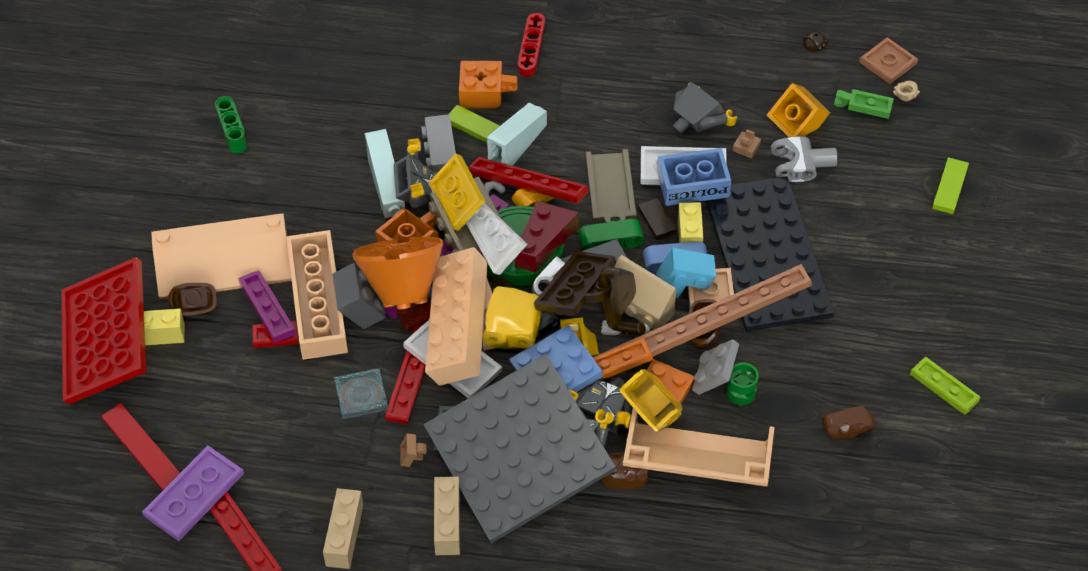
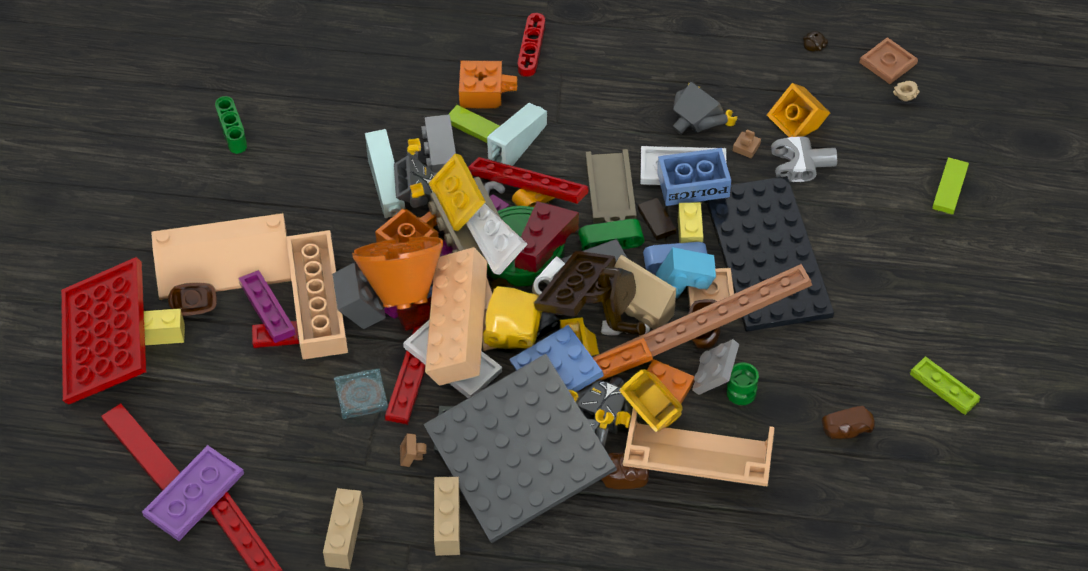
(865, 102): bright green plate -> none

